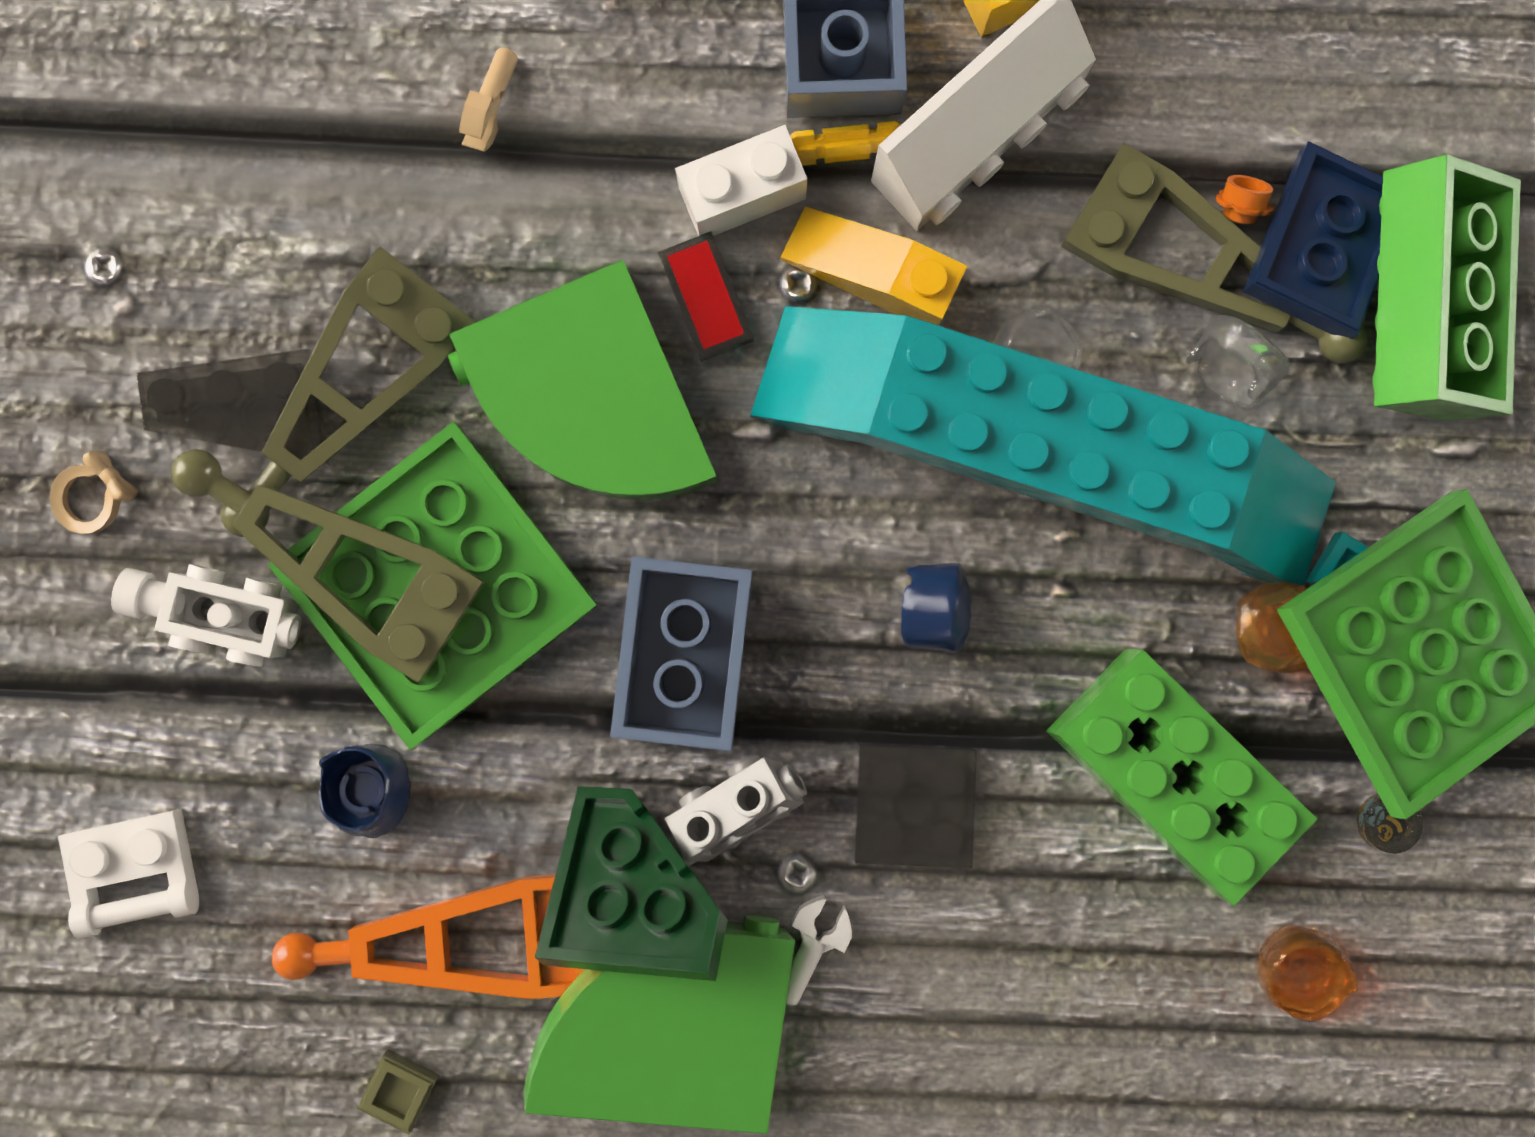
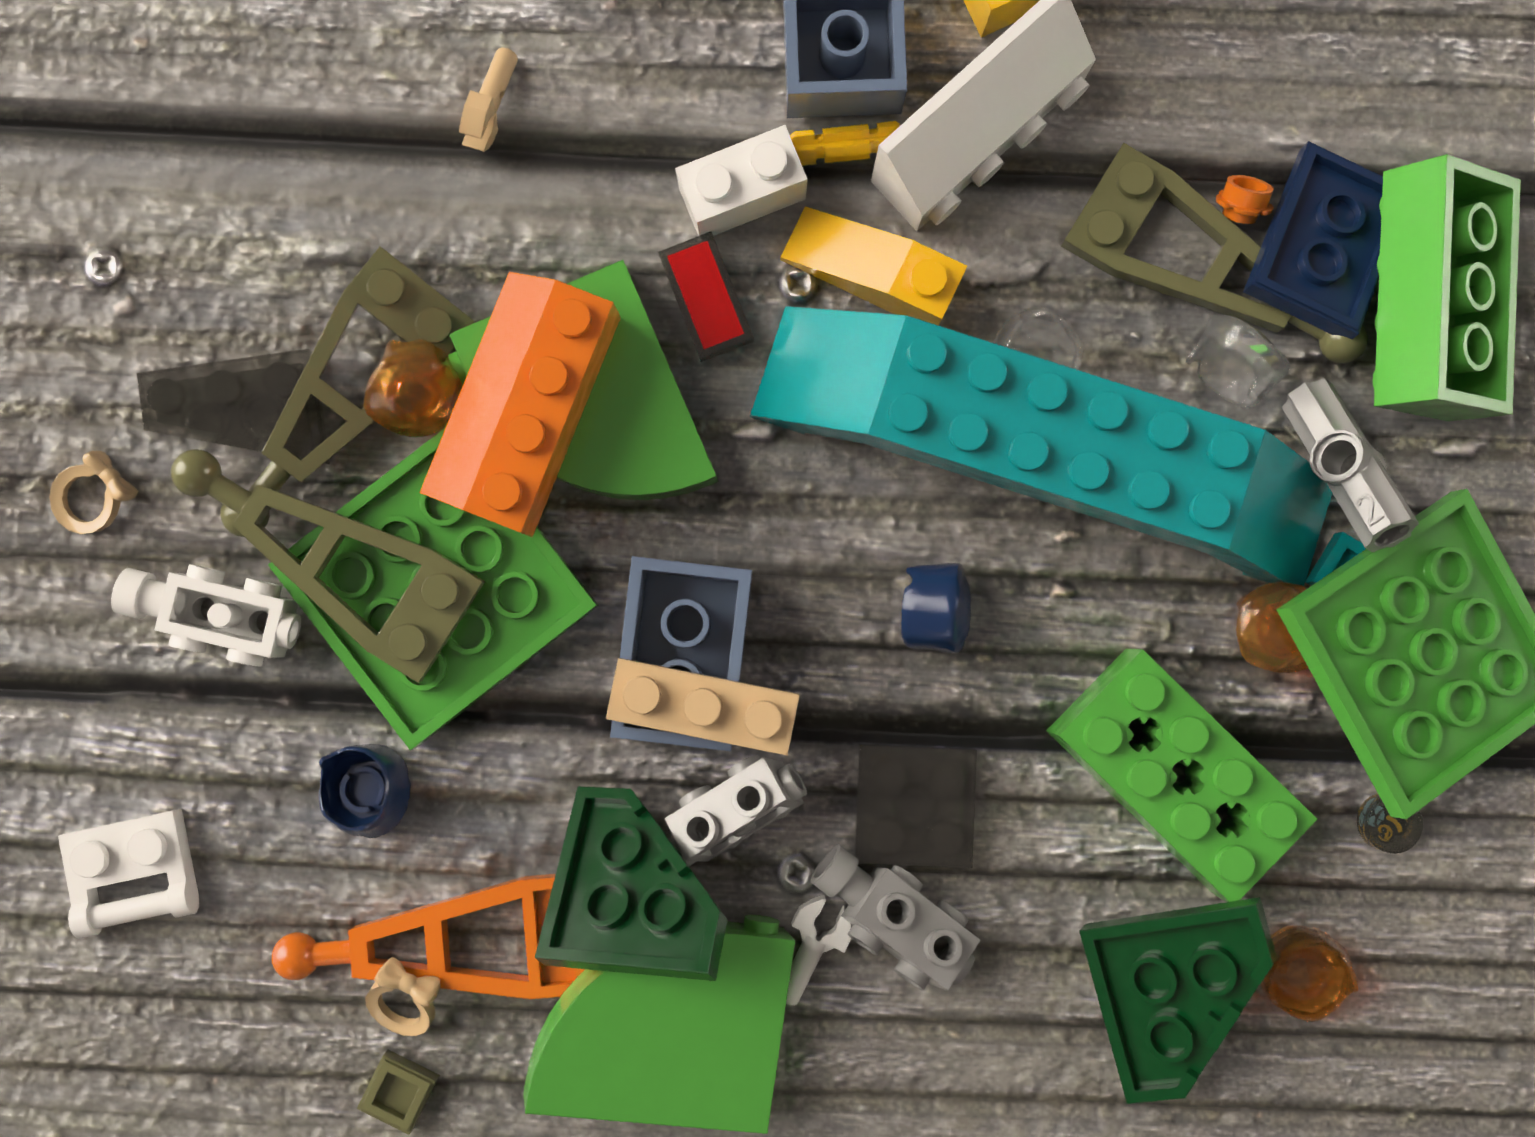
(412, 389): none -> clear orange hair
(423, 992): none -> tan piece
(522, 401): none -> orange slope
(702, 706): none -> tan plate
(912, 933): none -> light grey brick
(1175, 988): none -> dark green plate
(1366, 489): none -> light grey piece

